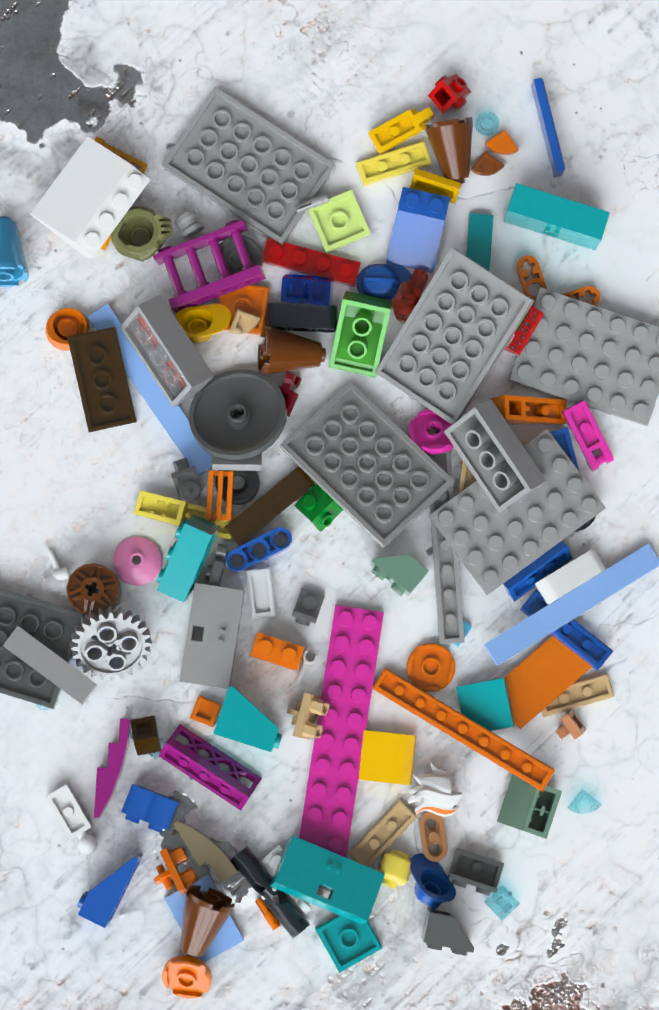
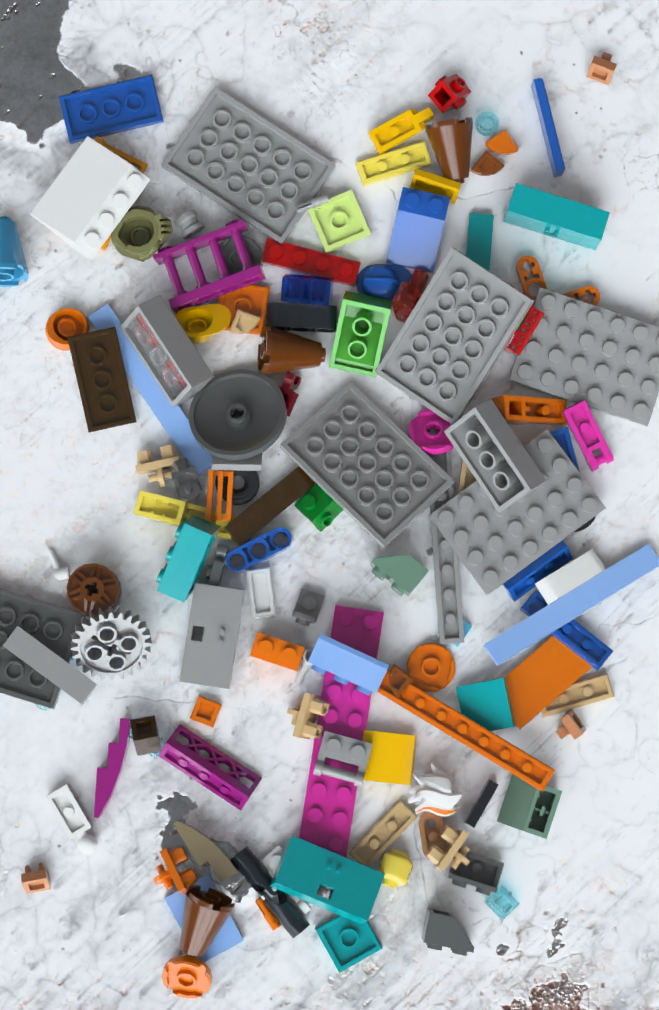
(36, 880): none -> nougat tile
(103, 900): blue slope -> none
(111, 109): none -> blue tile
(147, 465): none -> tan hips
(149, 807): blue brick -> none
(150, 561): bright pink dish -> none
(246, 723): teal slope -> none
(344, 750): none -> light grey plate
(347, 665): none -> slope
(399, 680): none -> dark orange tile
(431, 883): blue piece -> none
(443, 858): none -> tan hips
(481, 803): none -> black tile
(584, 803): clear light blue tile -> none
(601, 68): none -> nougat tile

